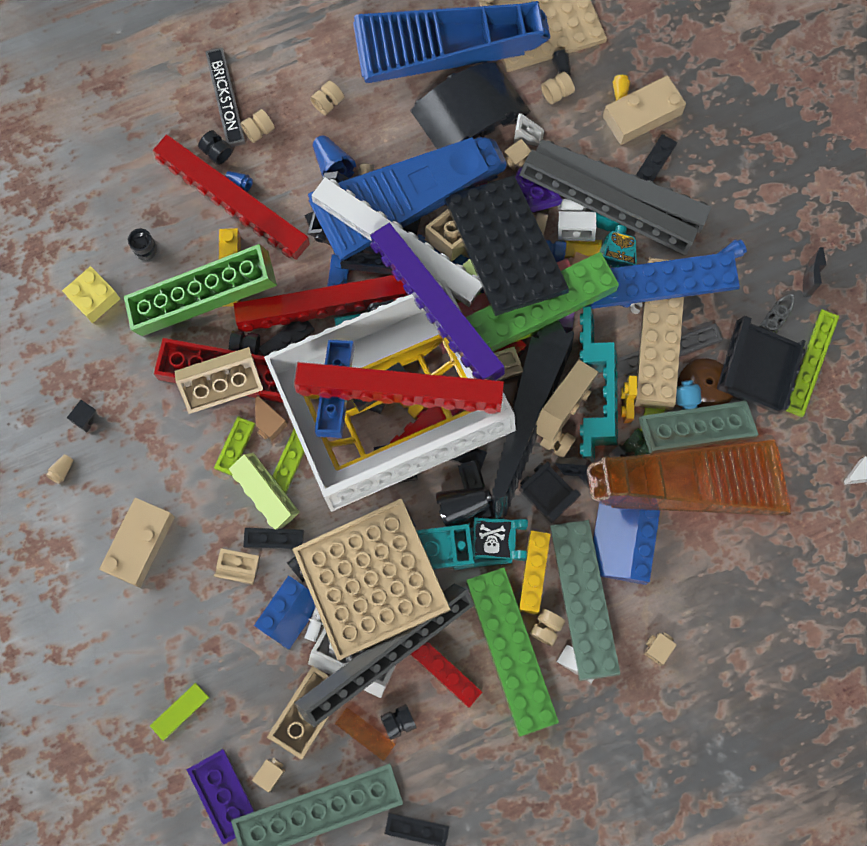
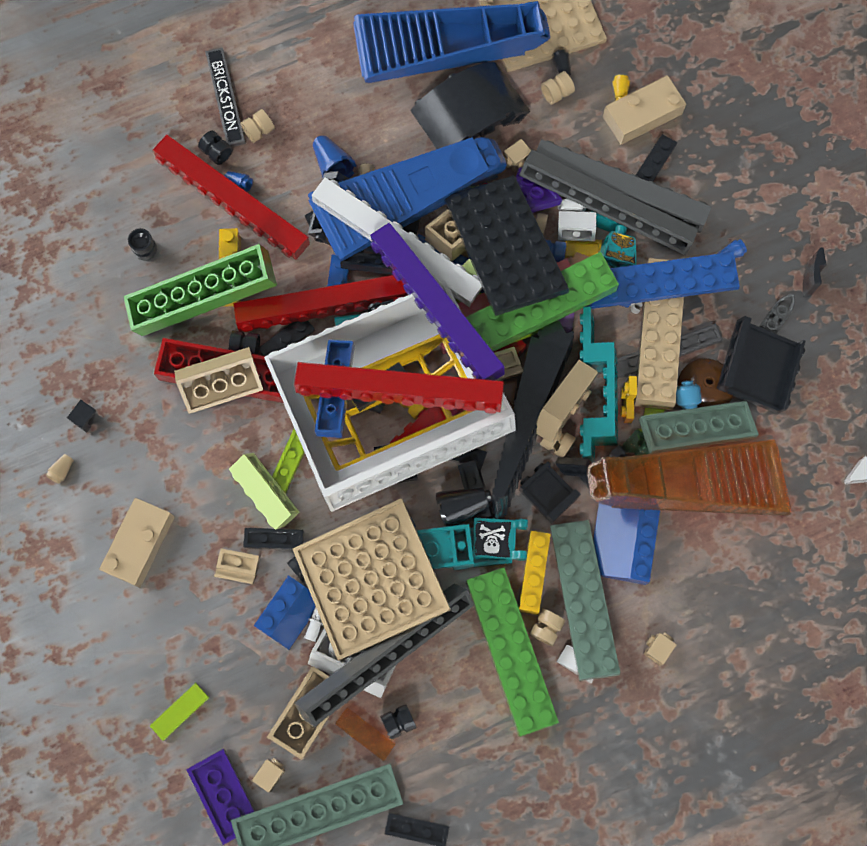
(91, 294): light yellow brick -> none
(234, 445): lime tile -> none
(268, 421): medium nougat slope -> none
(327, 97): tan wheel -> none
(447, 674): red brick -> none
(528, 131): white slope -> none
(812, 362): lime tile -> none

